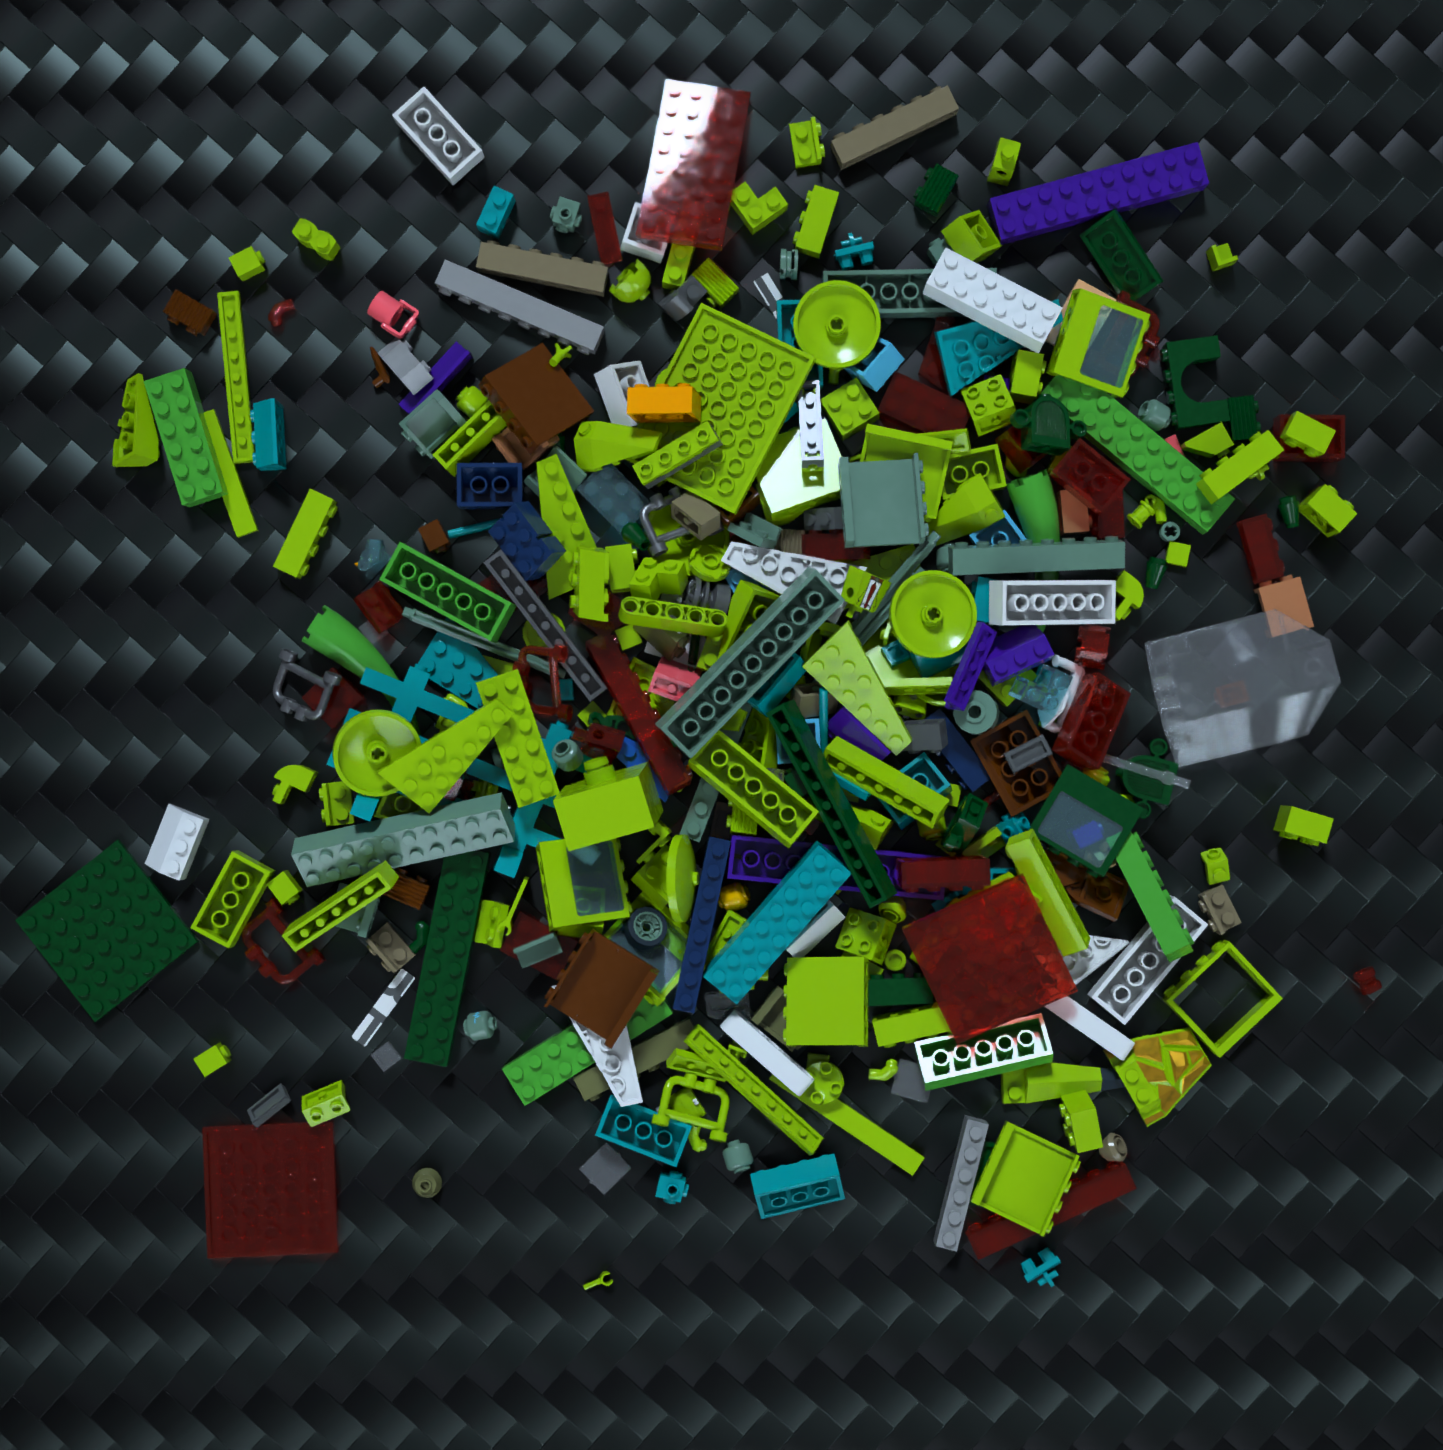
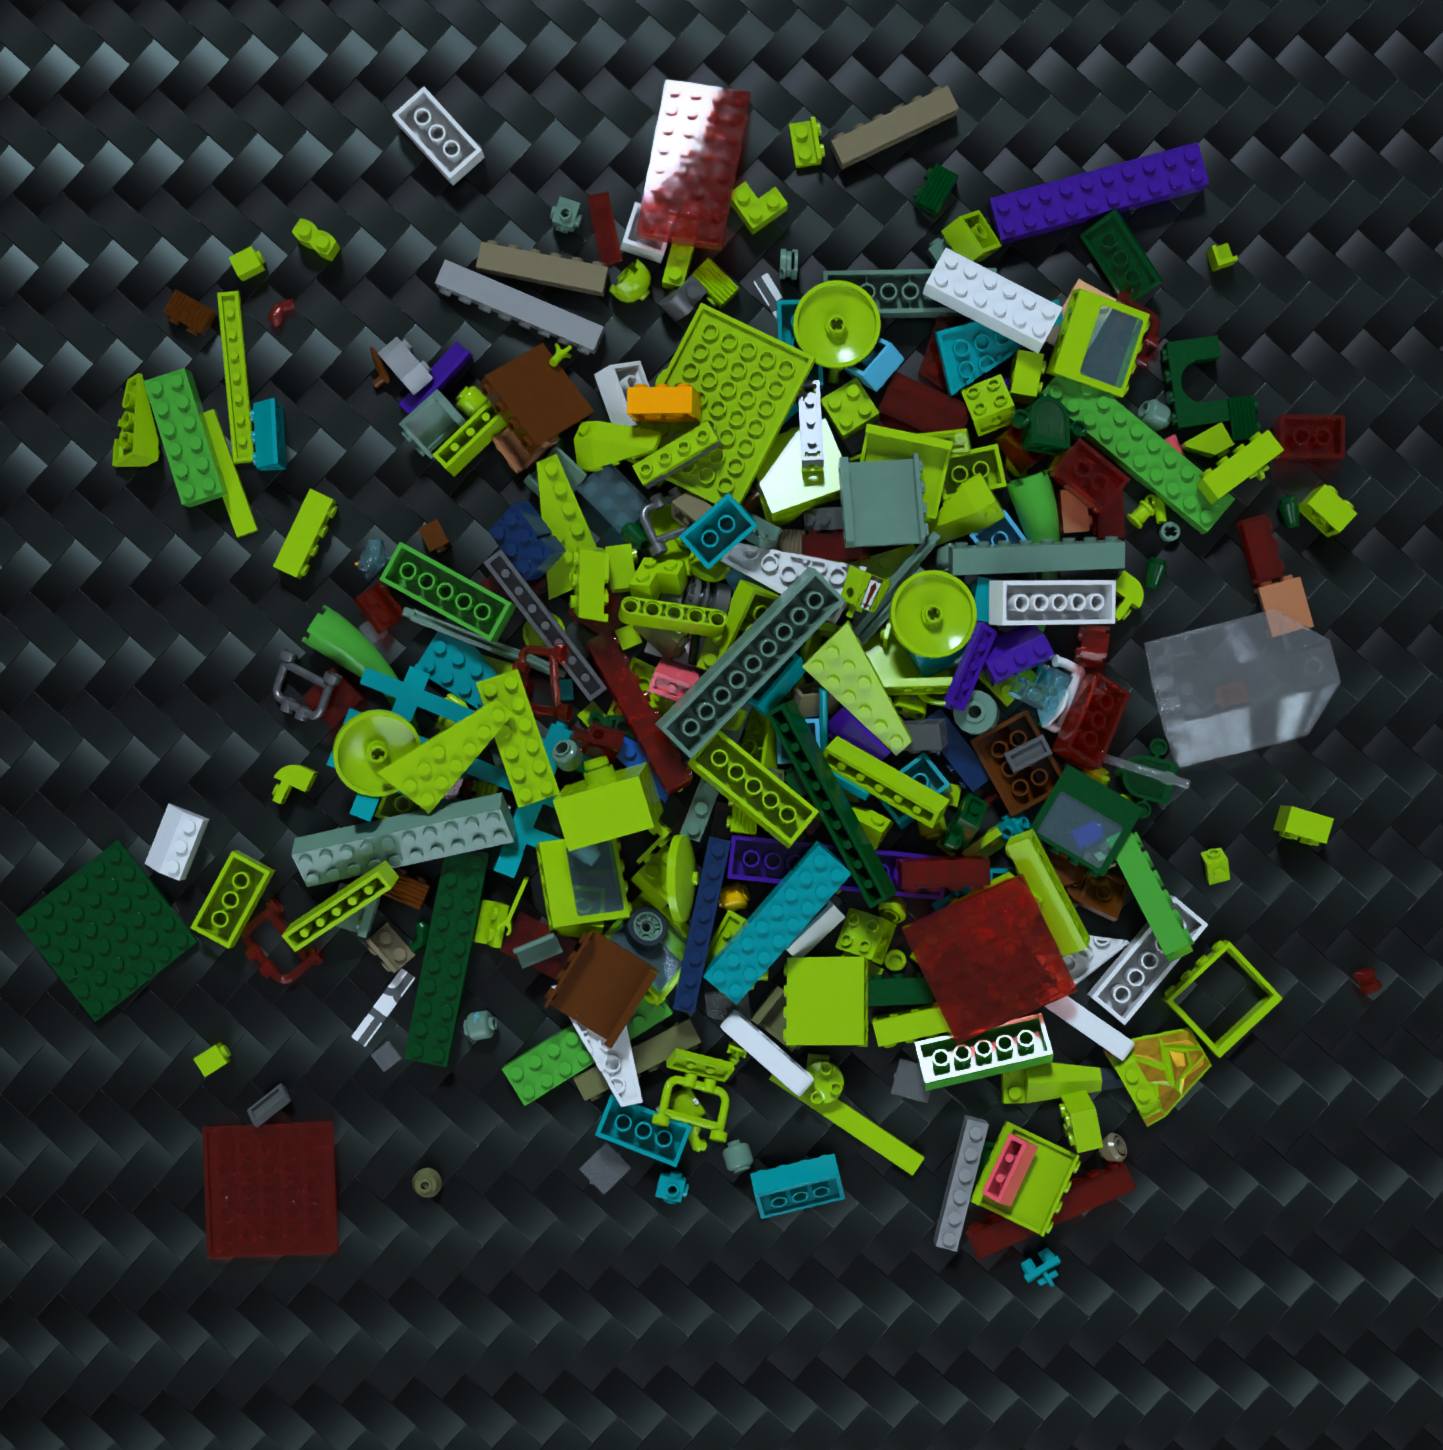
(285, 888): lime brick -> none
(325, 1103): lime bracket -> none
(337, 803): lime bracket -> none
(389, 310): coral piece -> none
(471, 528): teal bar -> none
(489, 485): dark blue slope -> none
(496, 212): teal brick -> none
(598, 1281): lime hand -> none
(718, 530): none -> teal slope
(753, 1089): lime tile -> none
(815, 221): lime brick -> none
(845, 255): teal hips -> none
(885, 1073): lime arm -> none
(895, 653): teal tile -> none
(1004, 160): lime torso -> none
(1010, 1170): none -> coral brick
(1177, 553): lime tile -> none
(1219, 909): dark tan bracket -> none
(1307, 434): lime brick -> none

